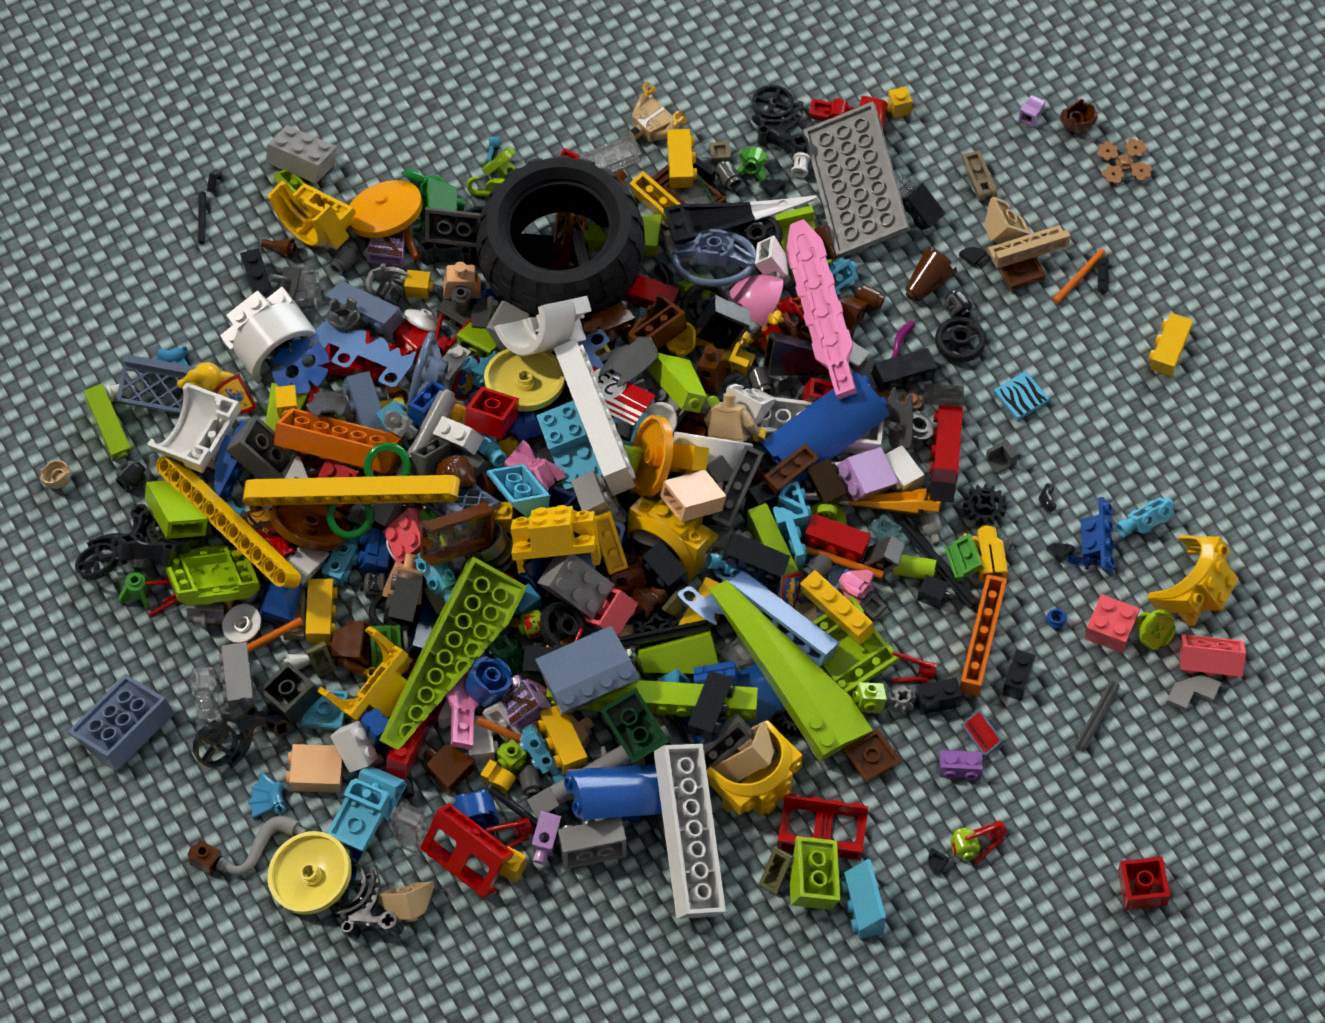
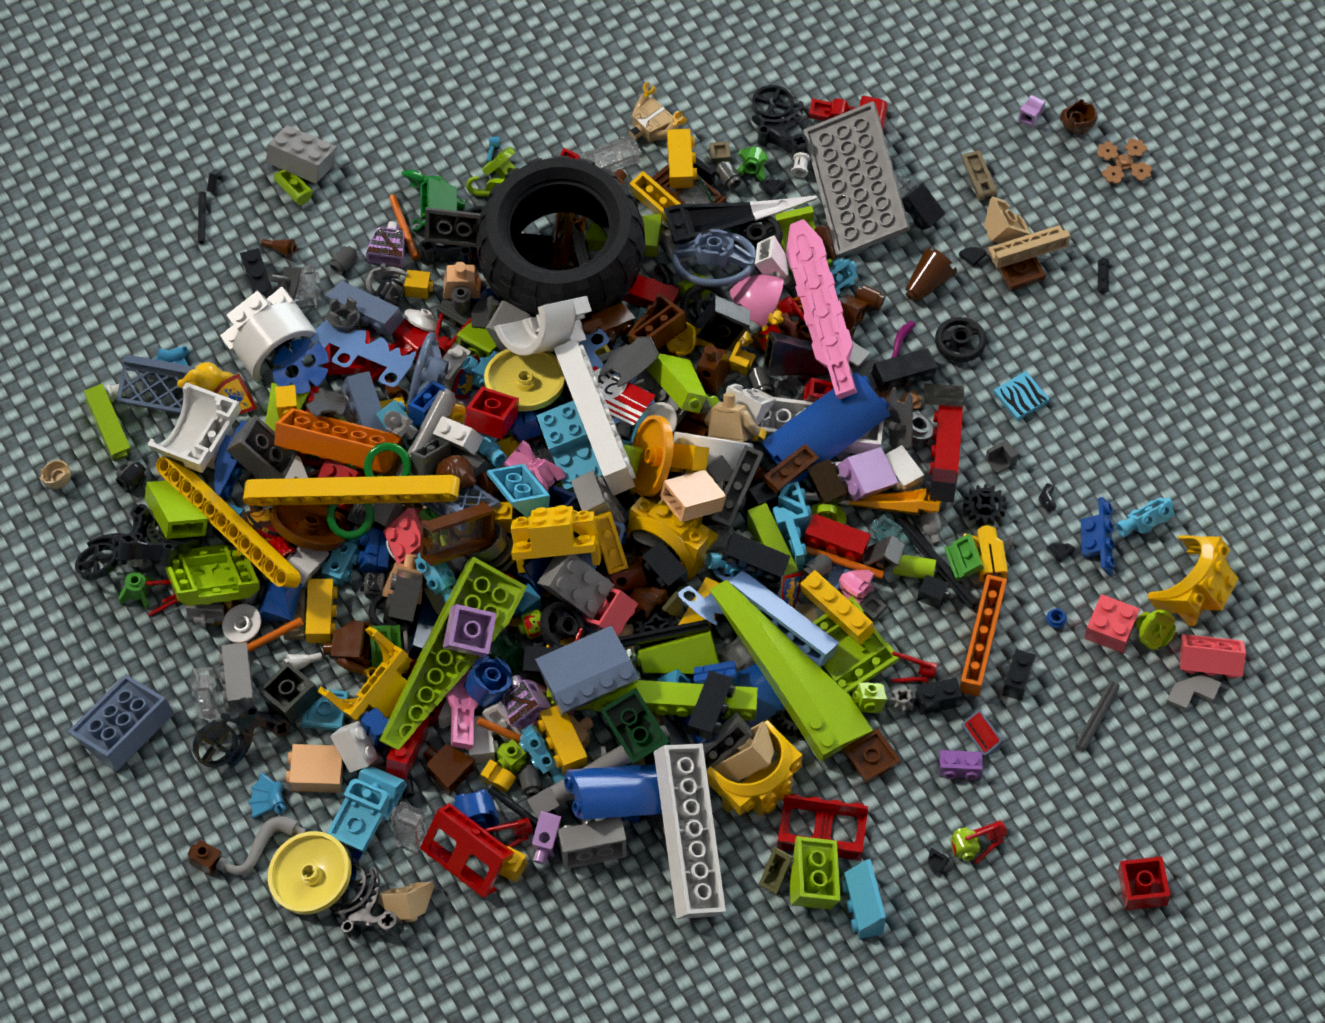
(321, 659): olive slope -> none
(323, 224): yellow piece -> none
(386, 208): light orange dish -> none
(469, 630): none -> lavender brick
(899, 102): yellow brick -> none
(957, 304): black head -> none
(1079, 276): orange bar -> none
(1086, 561): clear blue piece -> none
(1170, 344): yellow brick -> none

